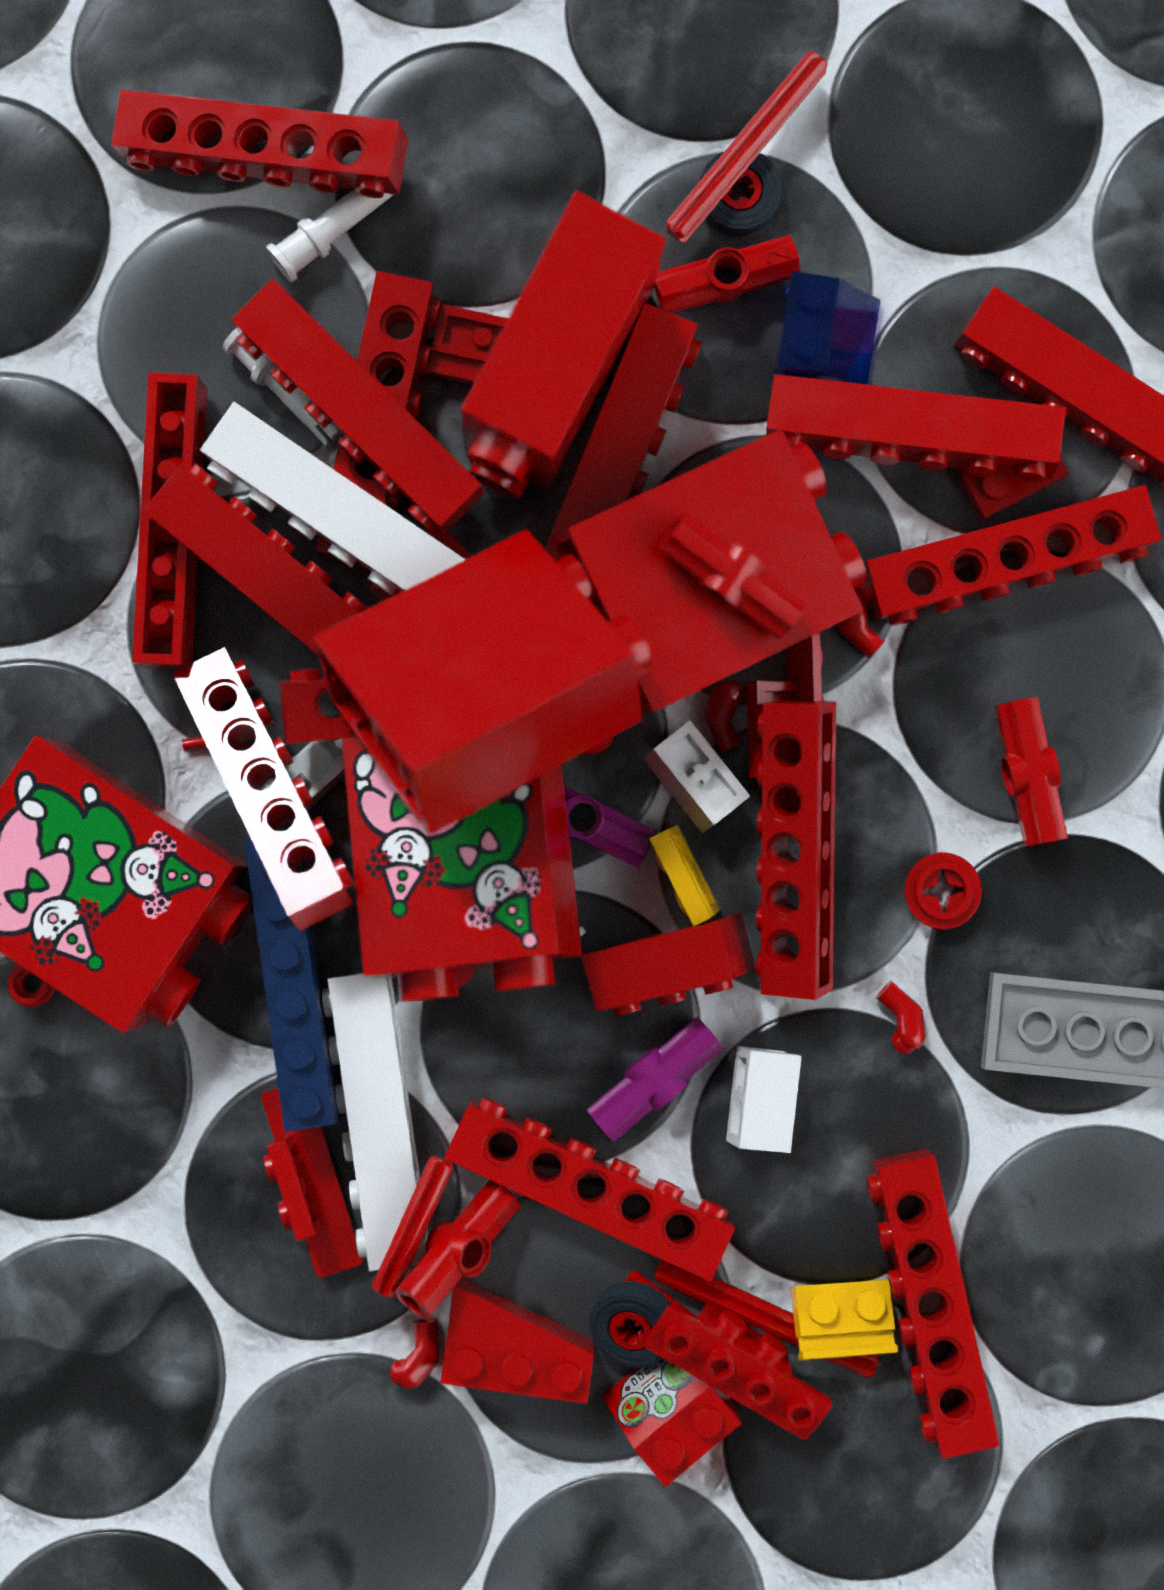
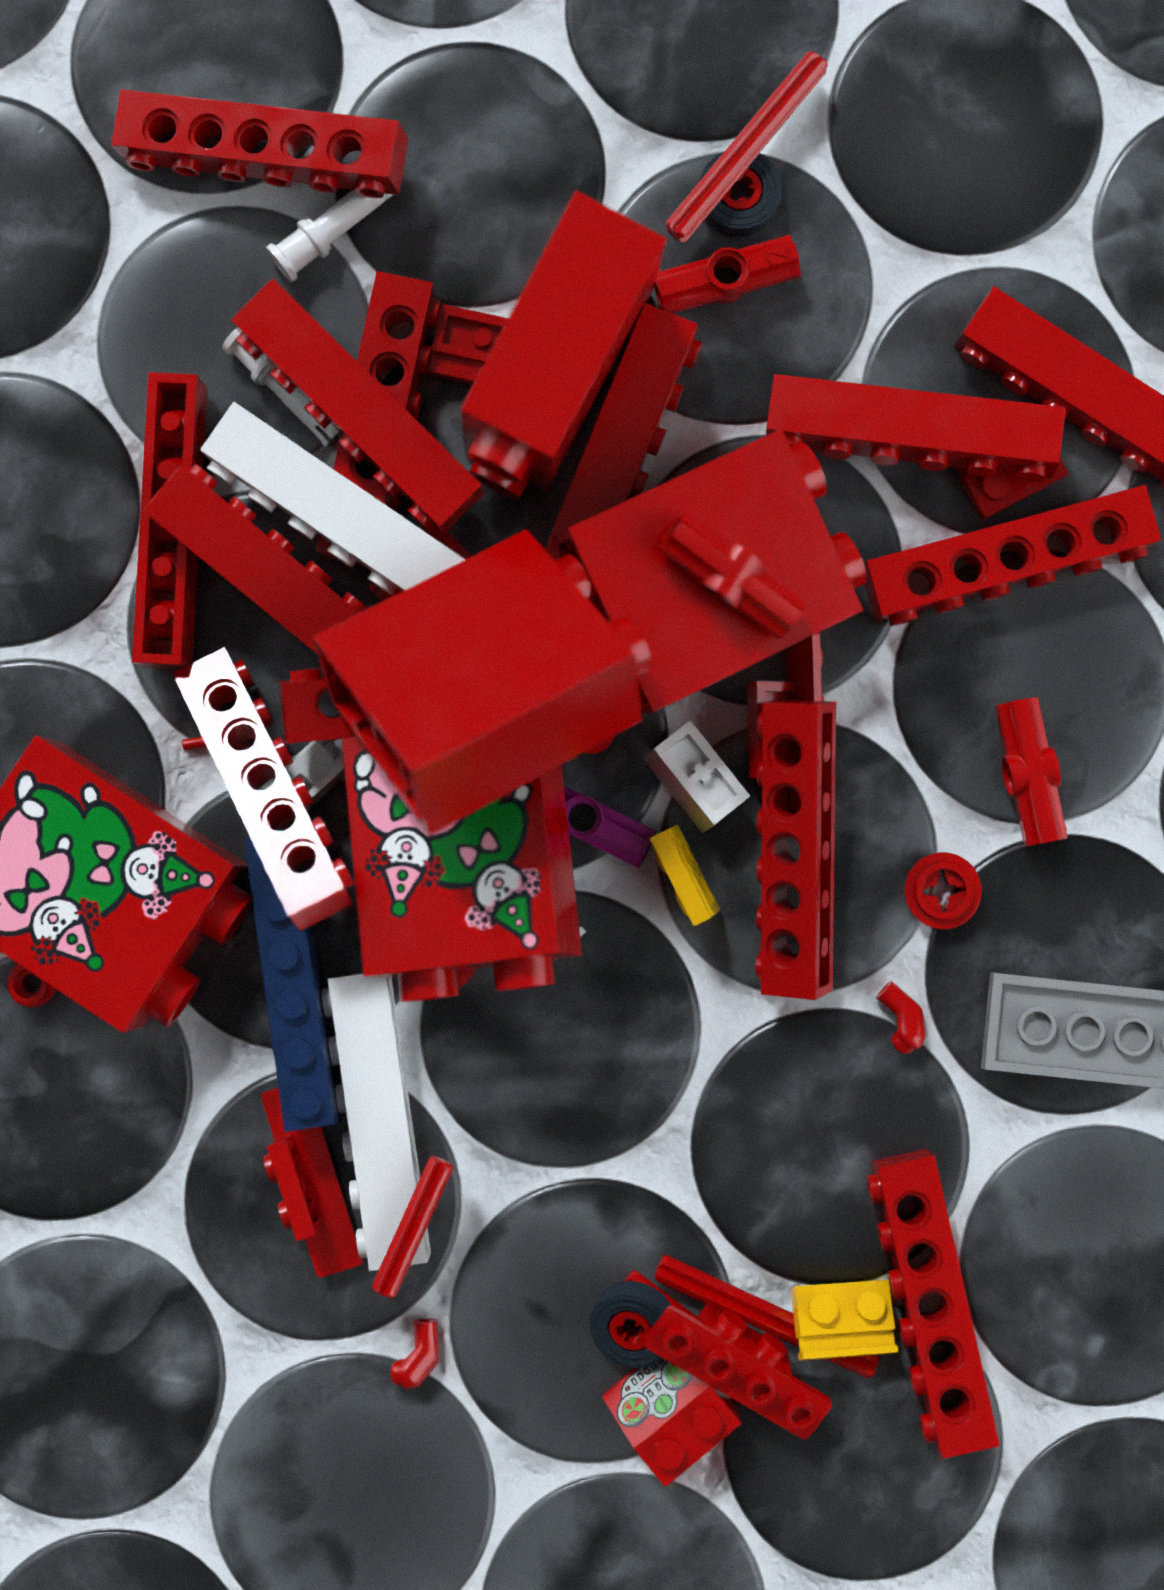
(457, 1249): red piece -> none
(513, 1349): red wedge -> none
(655, 1079): magenta piece -> none
(669, 965): red wedge -> none
(695, 1252): red brick -> none
(720, 711): red arm -> none
(763, 1099): white hinge -> none
(826, 330): clear blue slope -> none
(856, 627): red arm -> none

